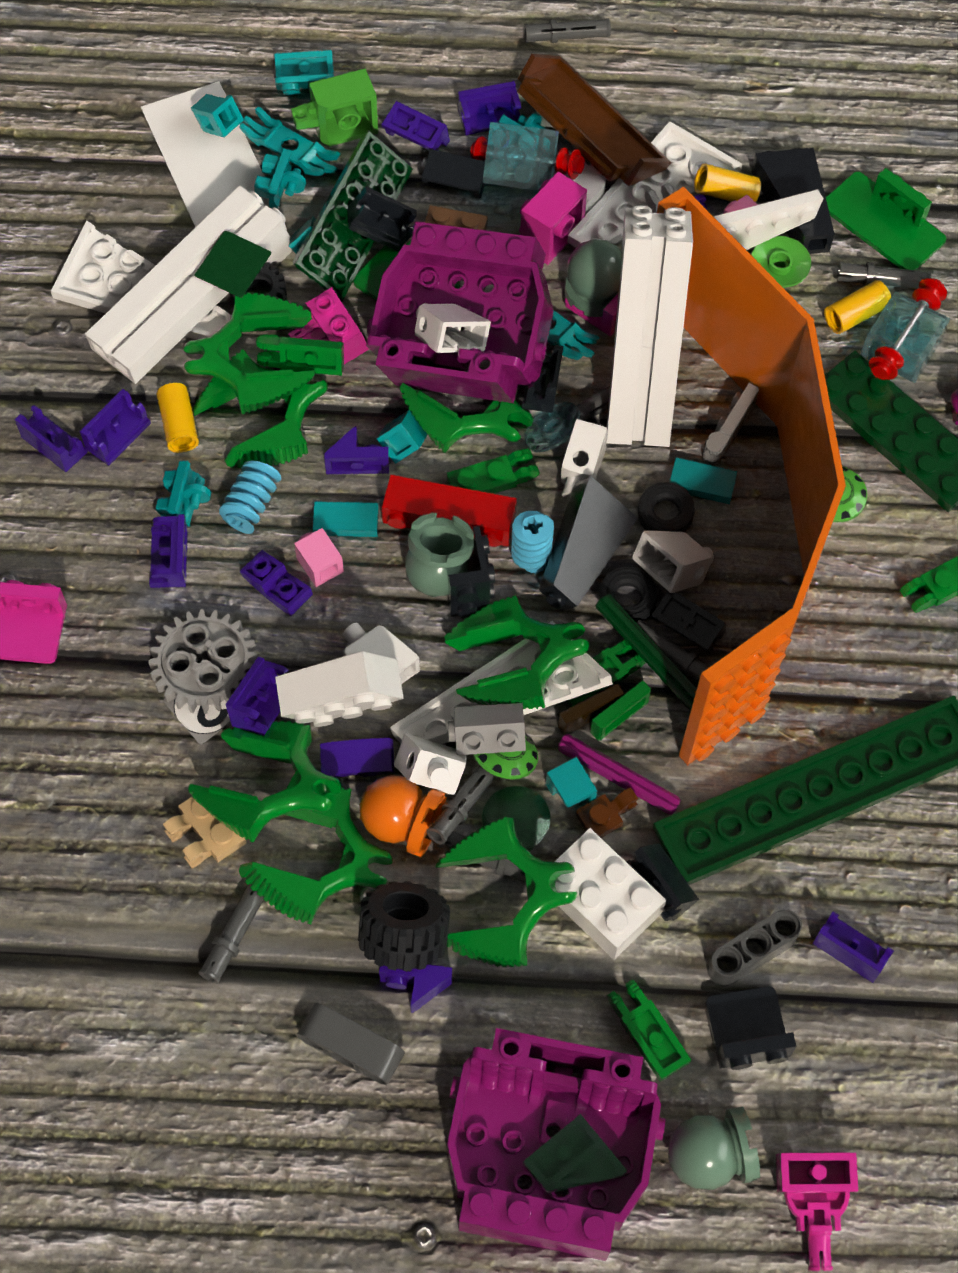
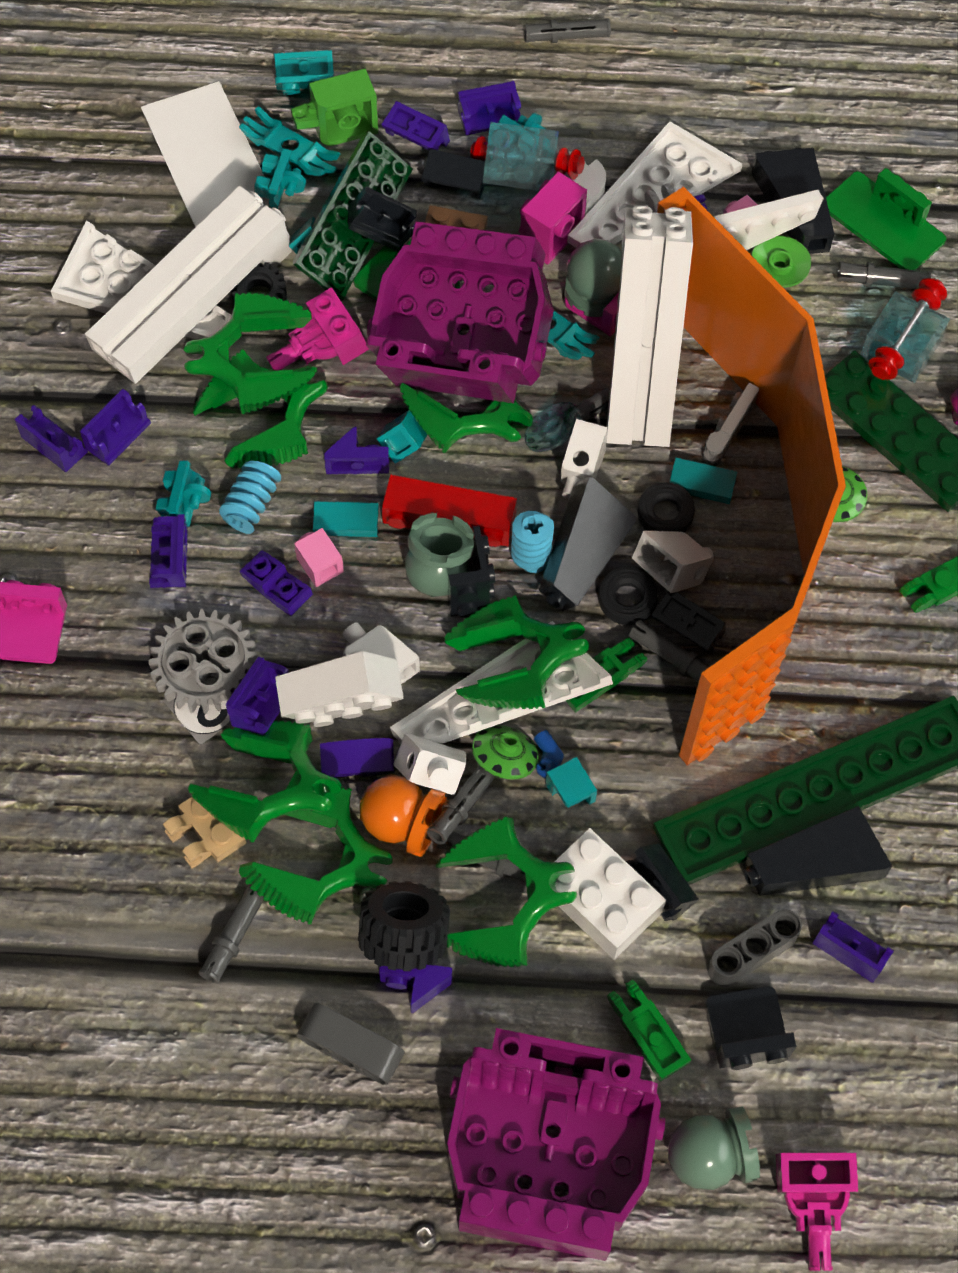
(177, 417): yellow pin -> none
(217, 114): teal brick -> none
(233, 264): dark green sticker -> none
(301, 354): green hinge -> none
(441, 328): white torso -> none
(488, 729): light grey brick -> none
(495, 474): green hinge -> none
(526, 808): clear green dish -> none
(542, 393): black hinge -> none
(552, 754): none -> blue arm
(573, 1159): clear green wing -> none
(587, 710): dark brown tile -> none
(588, 121): reddish brown slope -> none
(604, 815): reddish brown plate -> none
(619, 774): magenta axle -> none
(620, 711): green tile -> none
(647, 650): dark green axle -> none
(726, 183): yellow pin -> none
(821, 856): none -> black slope
(857, 307): yellow pin -> none

